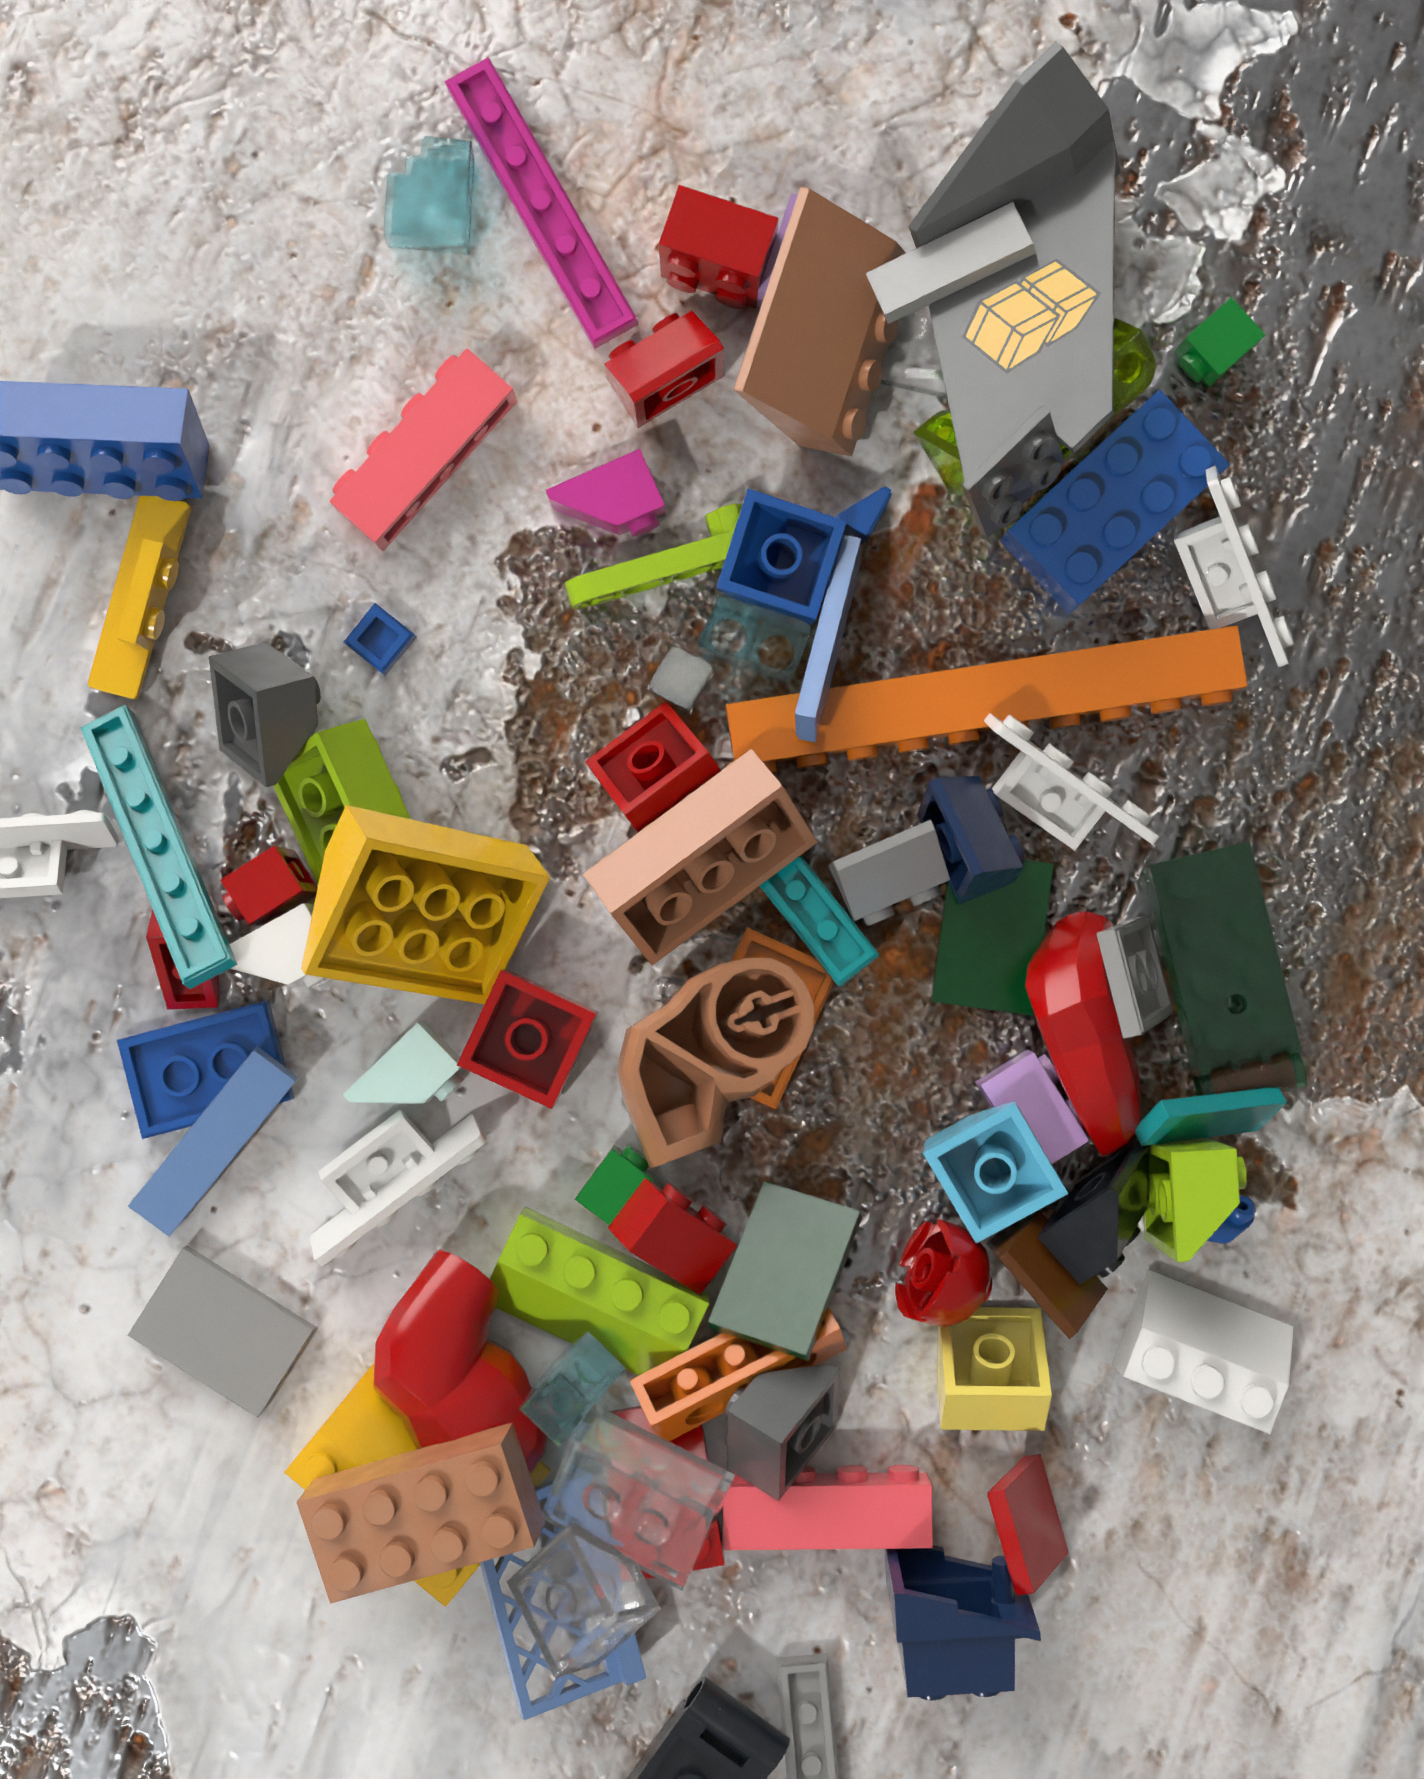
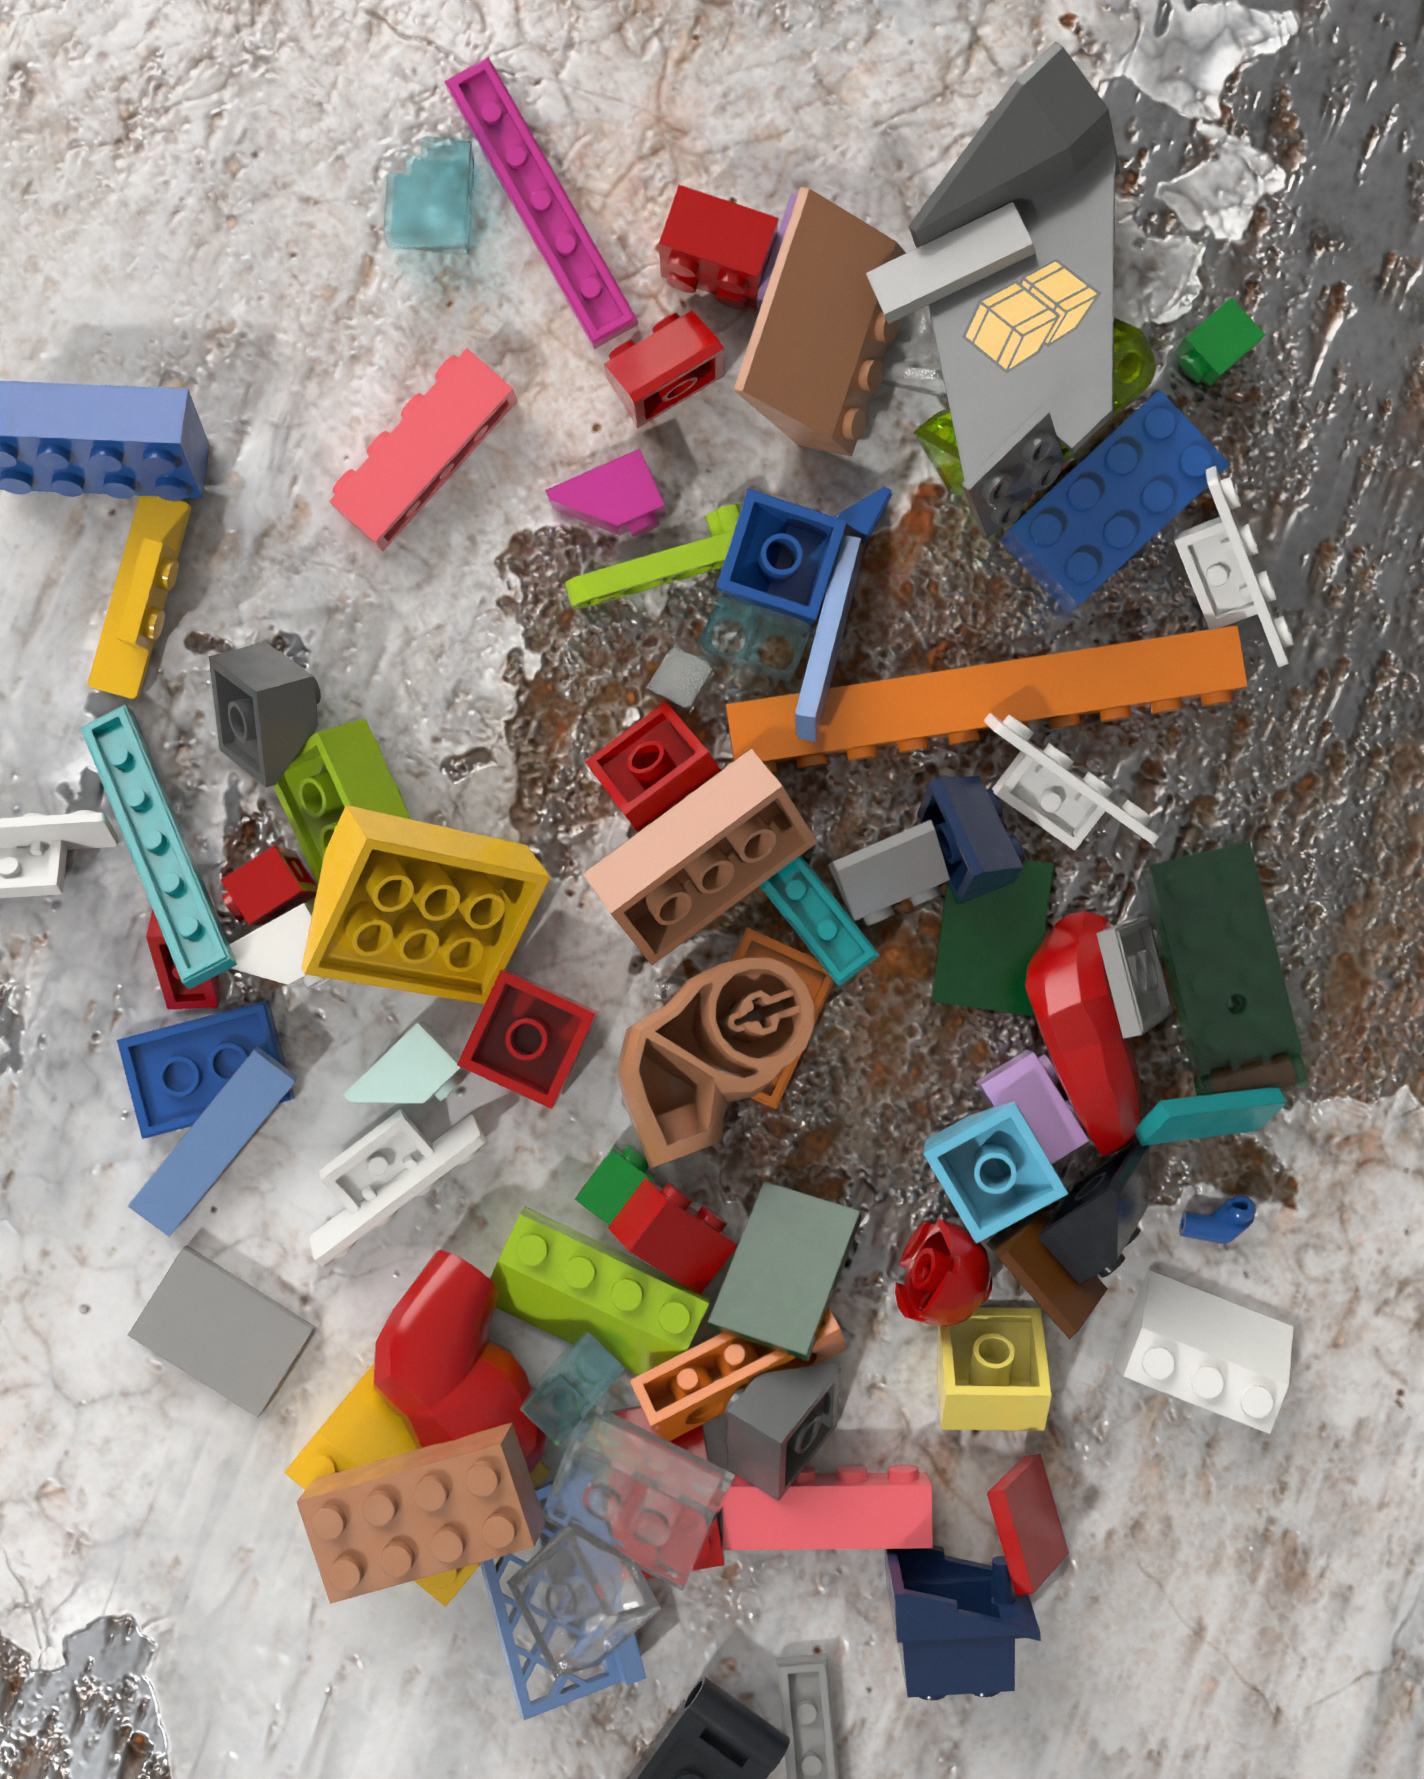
(380, 639): blue tile -> none
(1190, 1194): lime slope -> none

